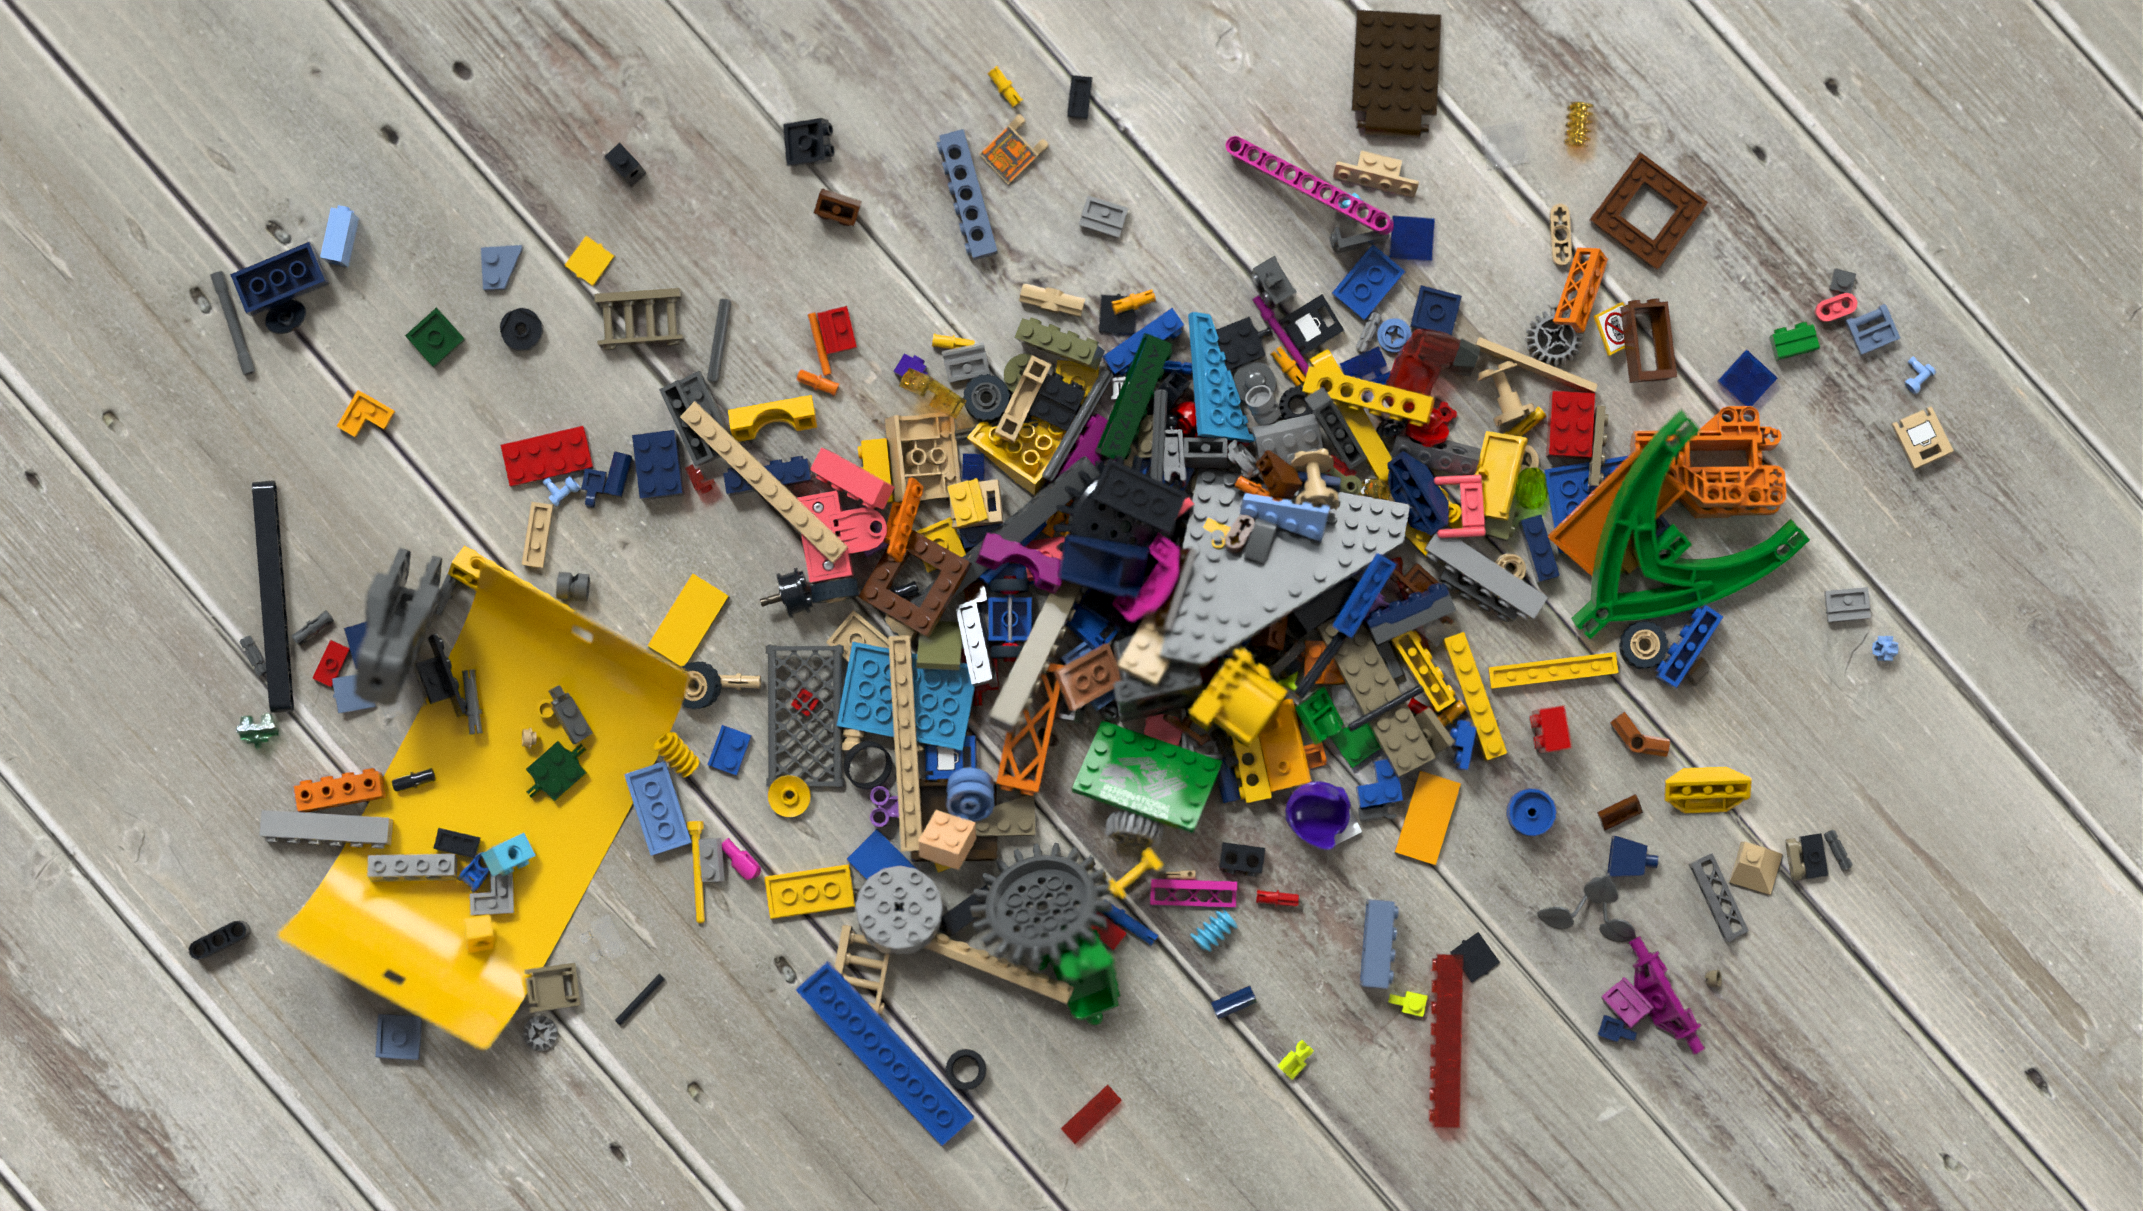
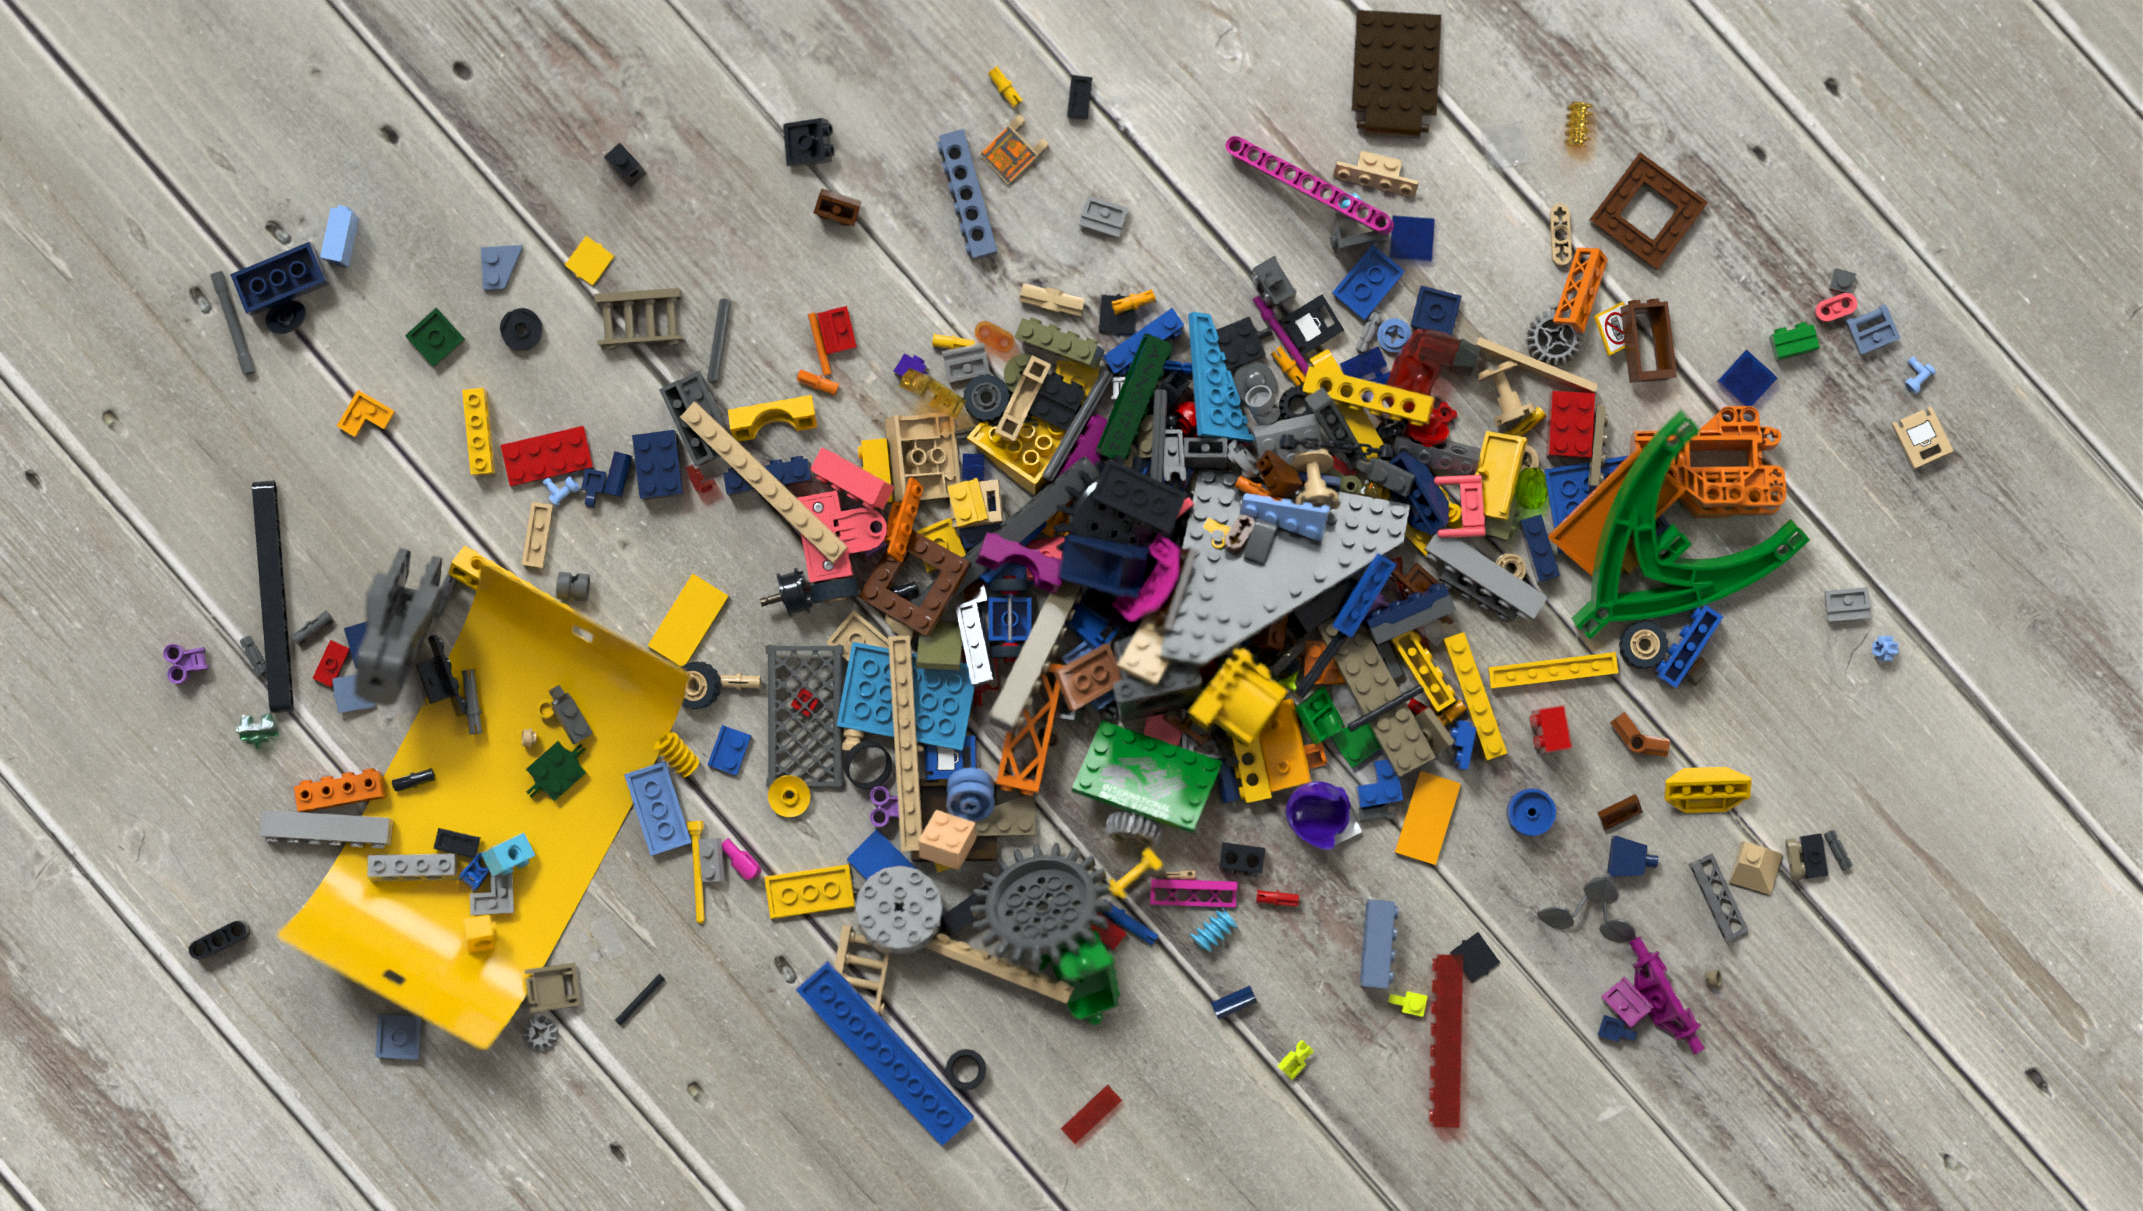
(187, 661): none -> medium lavender piece
(478, 432): none -> yellow brick
(995, 335): none -> clear orange plate
(1288, 442): none -> black piece
(1387, 475): none -> dark grey hinge

